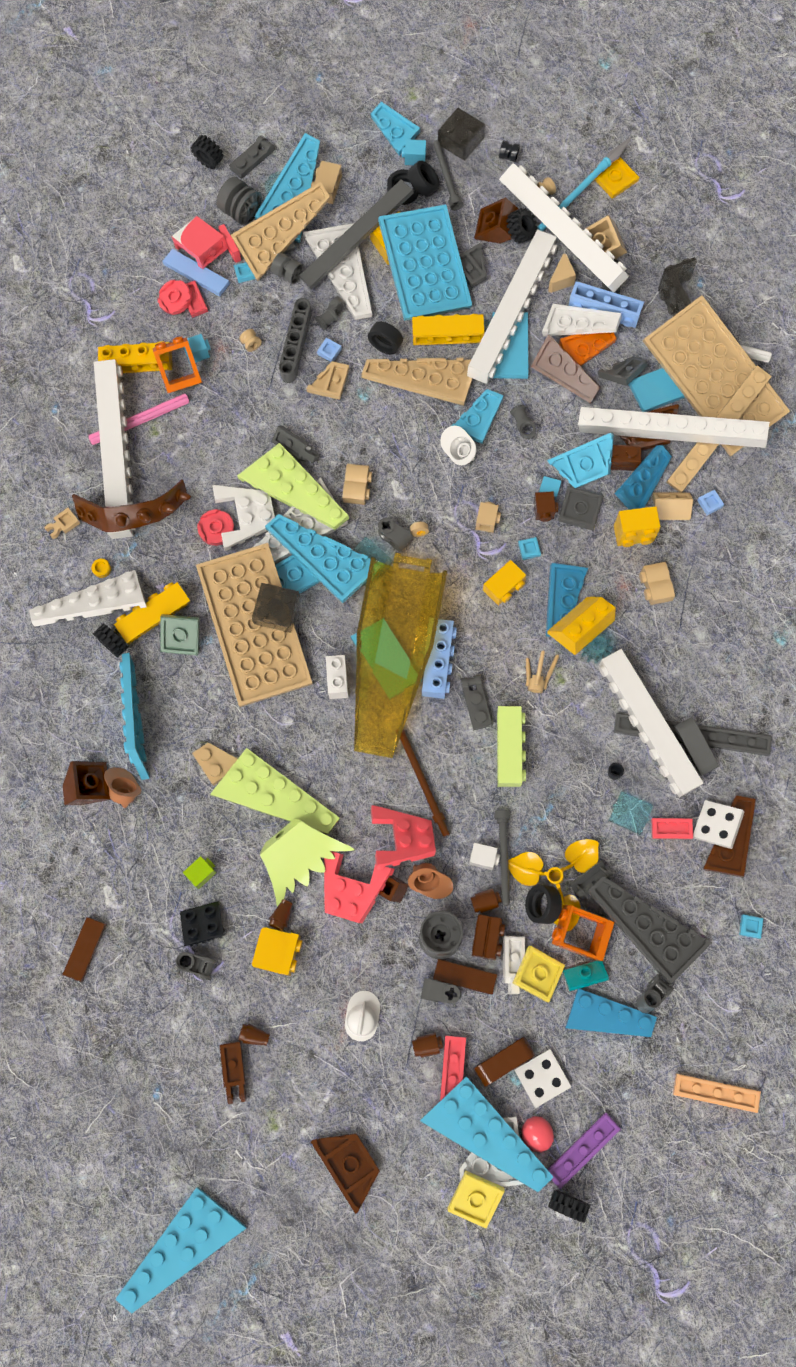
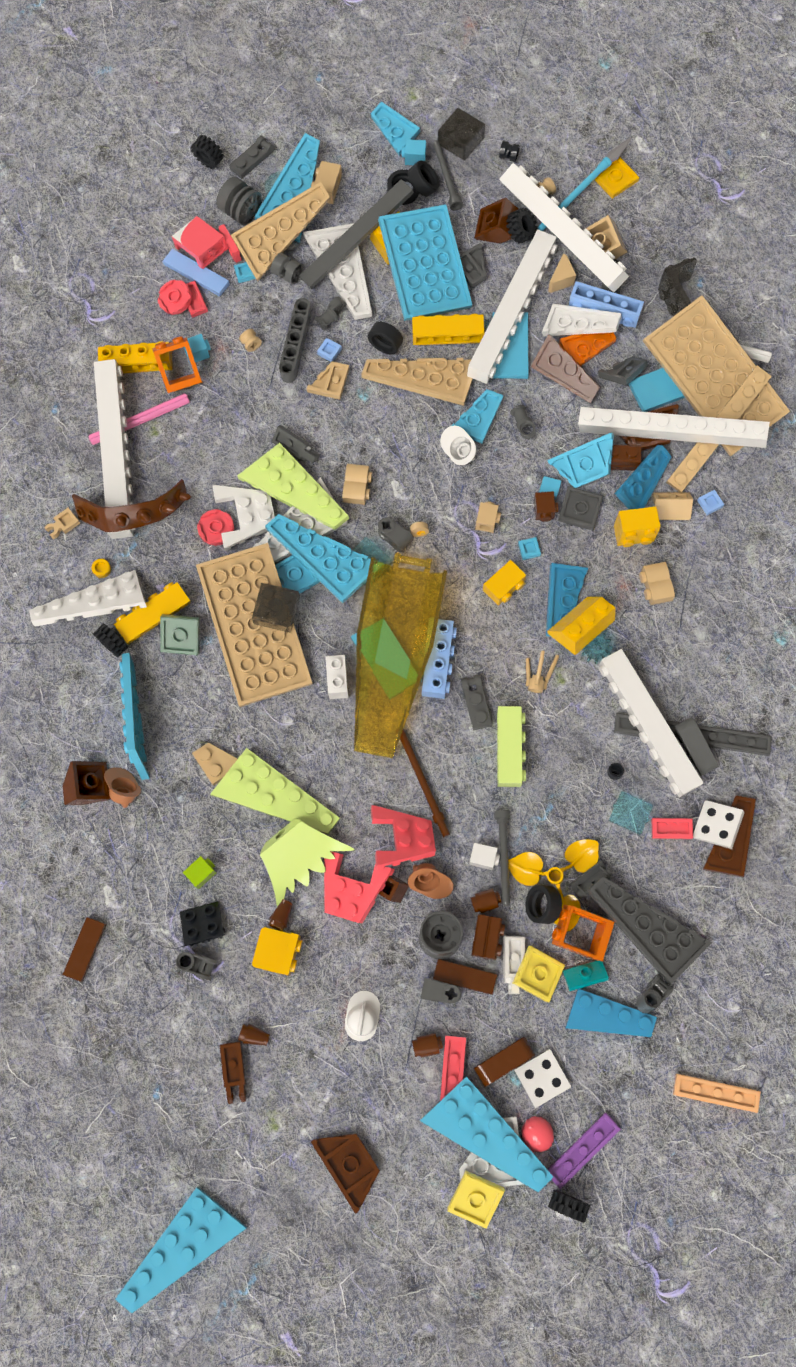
(751, 926): medium azure tile -> none

